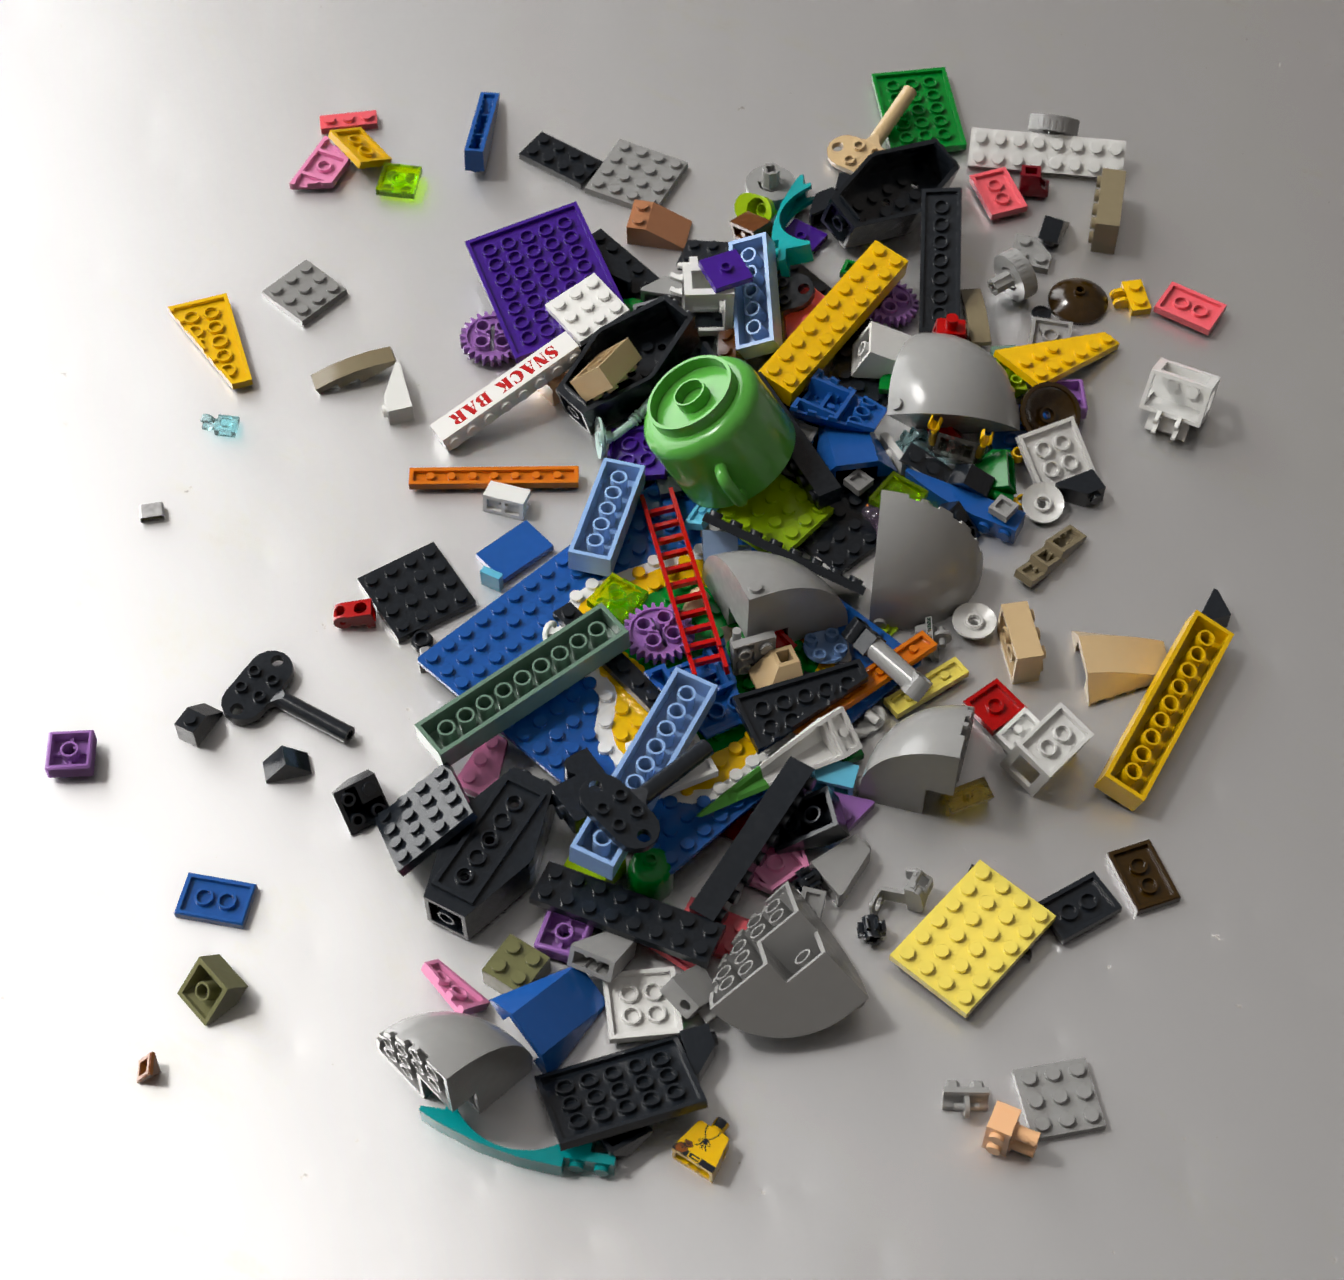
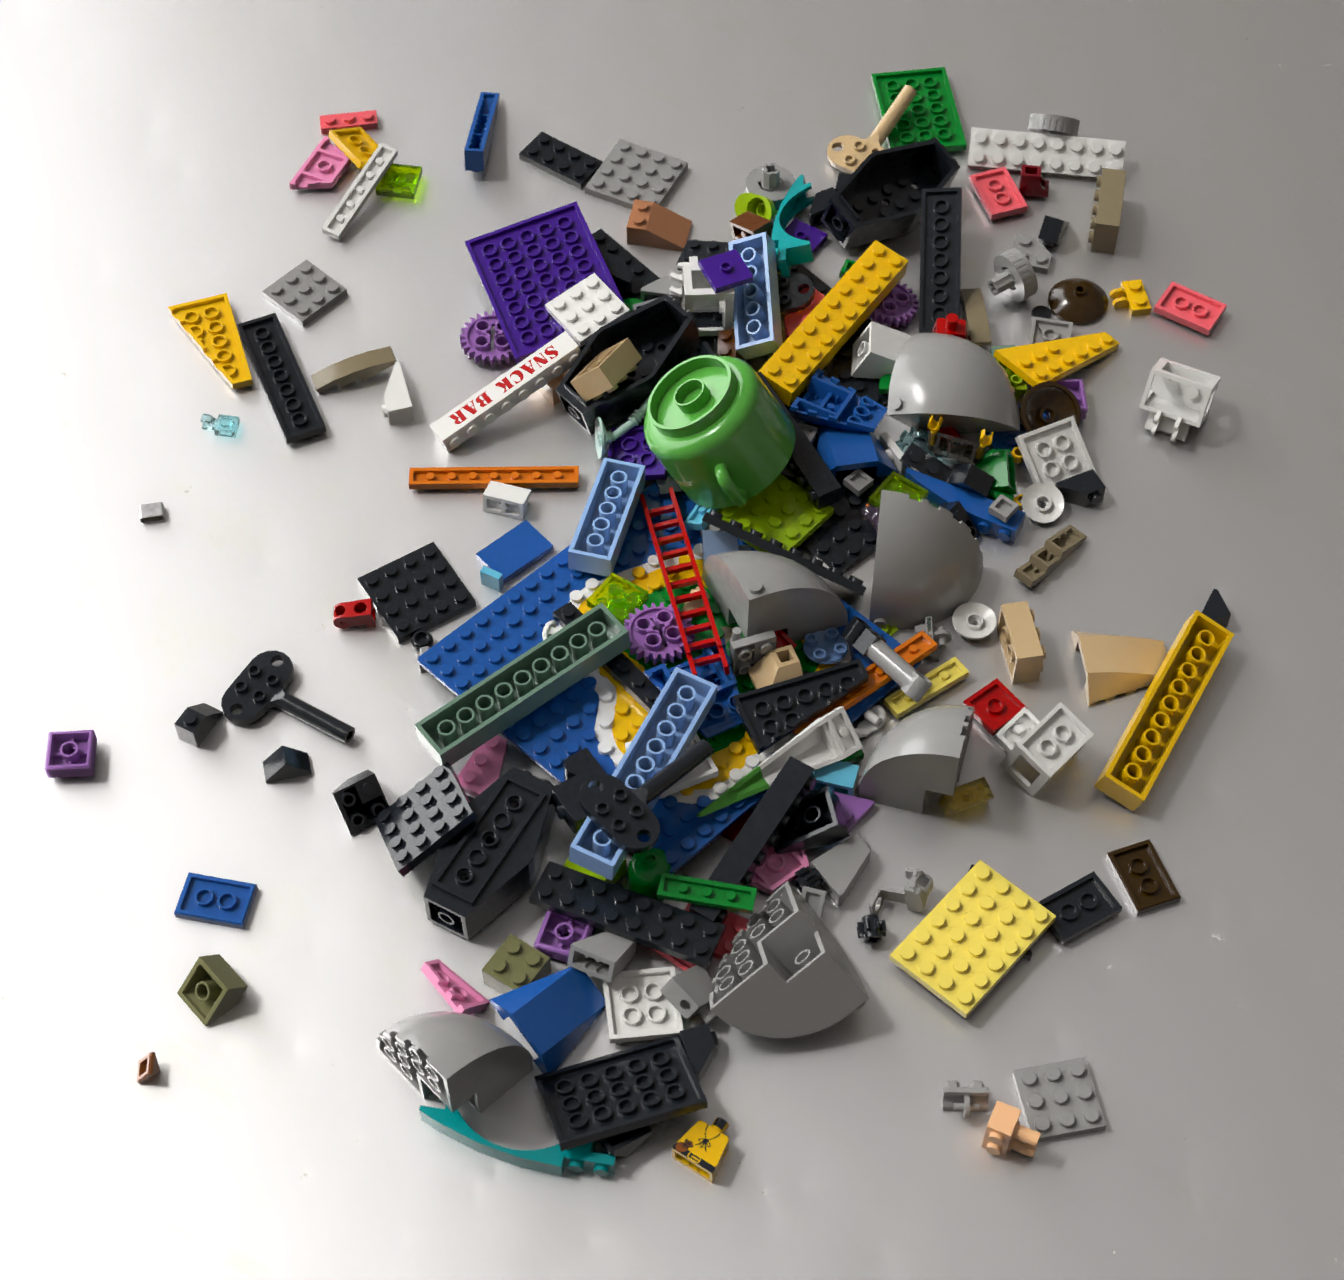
(281, 378): none -> black plate
(359, 191): none -> white plate
(707, 893): none -> green plate

